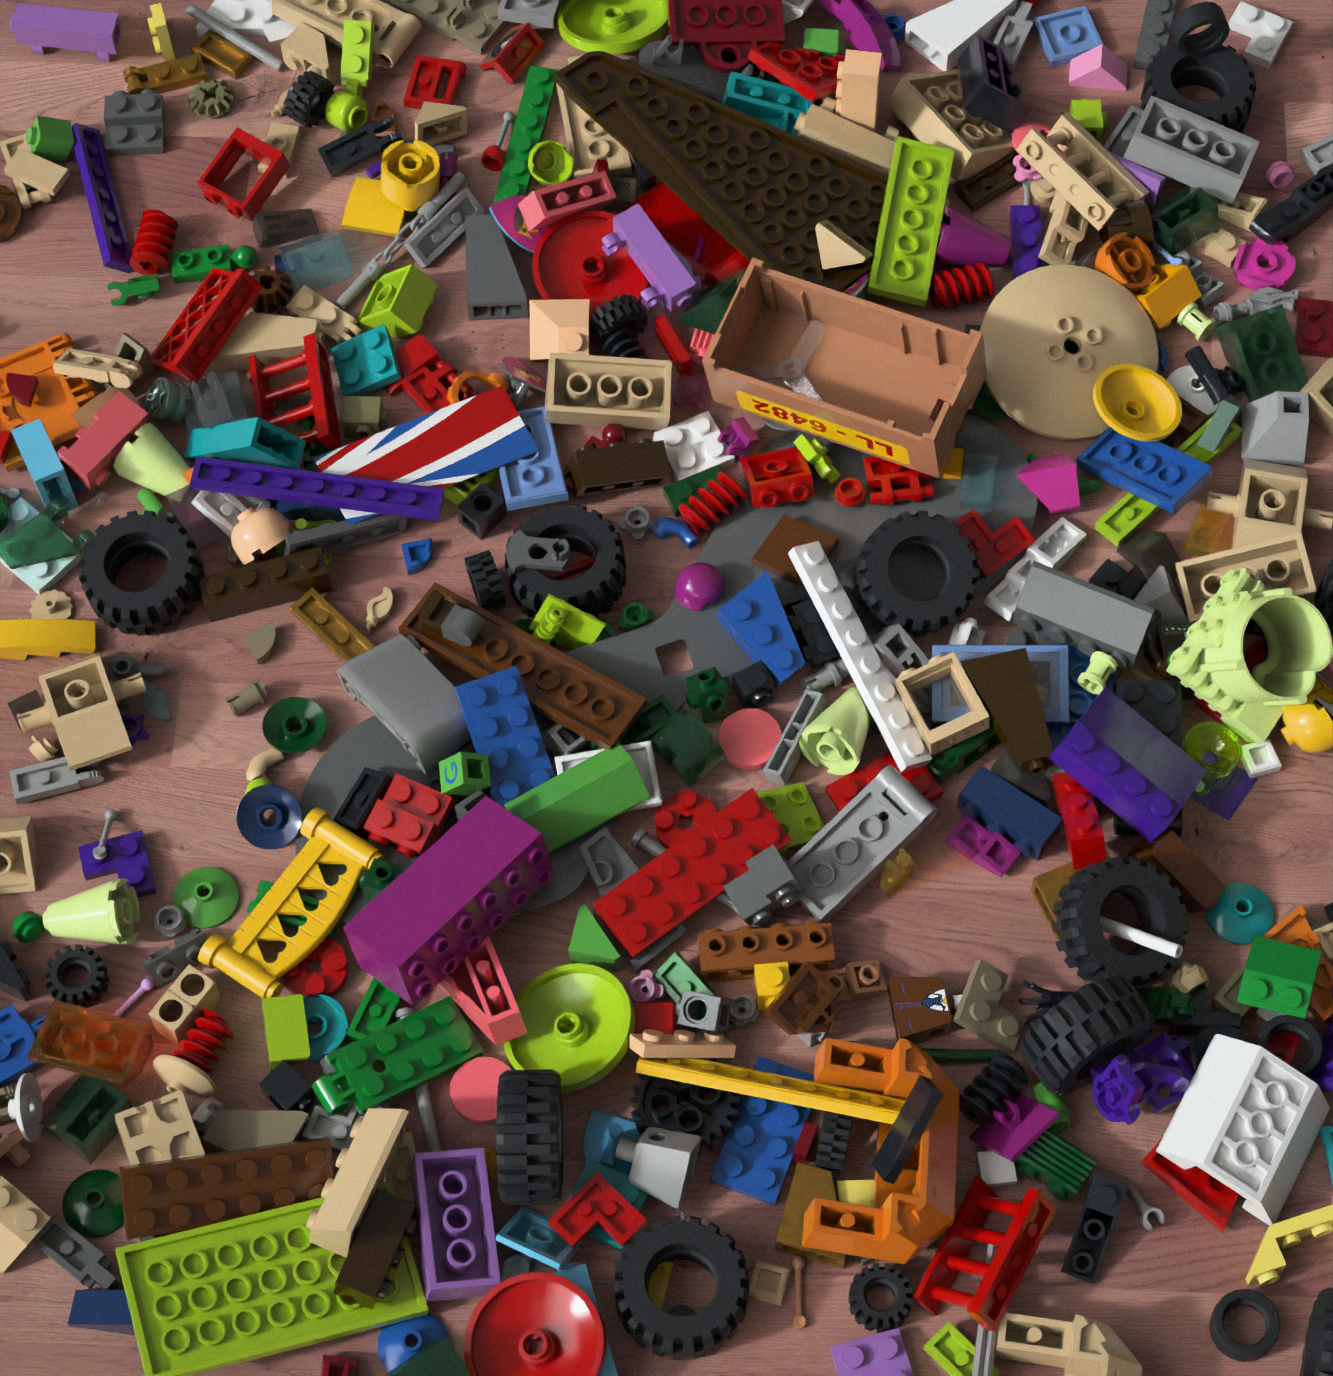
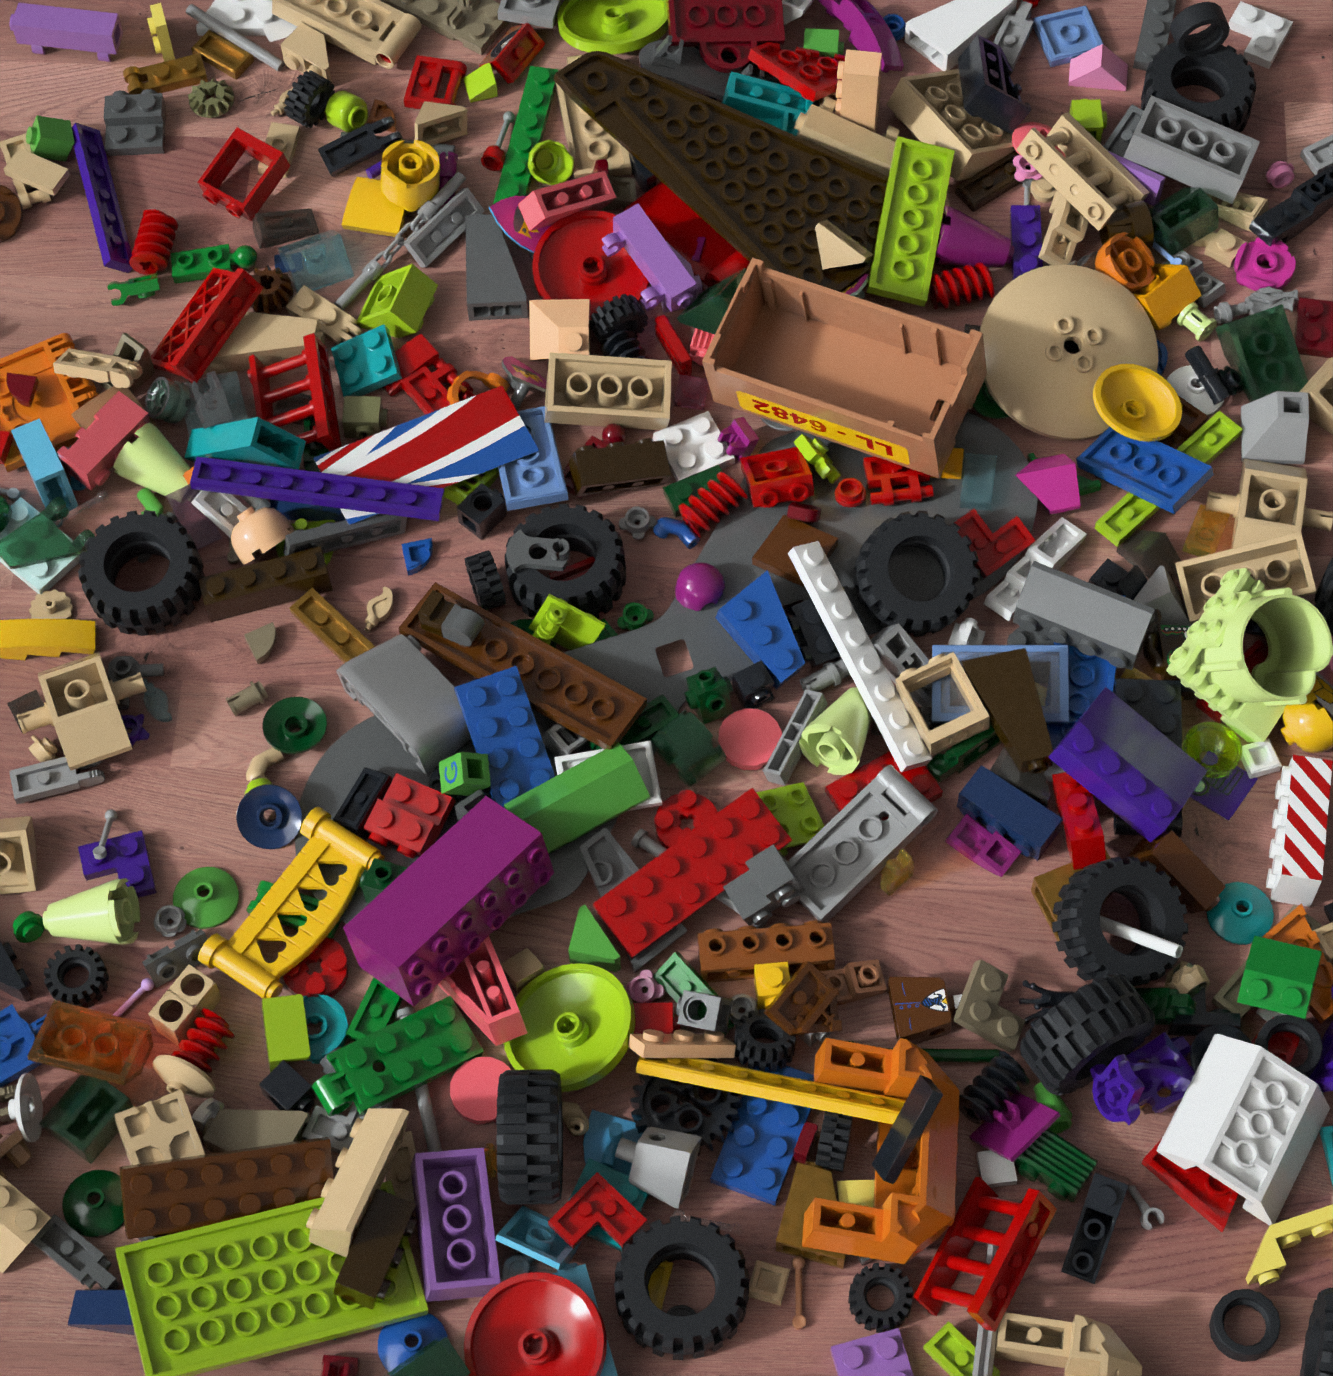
(357, 55): lime hinge -> none
(481, 84): none -> lime slope
(522, 969): none -> tan slope
(574, 1118): none -> tan arm
(760, 1053): none -> black tyre
(797, 361): clear piece -> none
(804, 512): none -> dark red tile
(1097, 672): yellowish green bush -> none
(1220, 424): sand green piece -> none
(1299, 830): none -> white brick

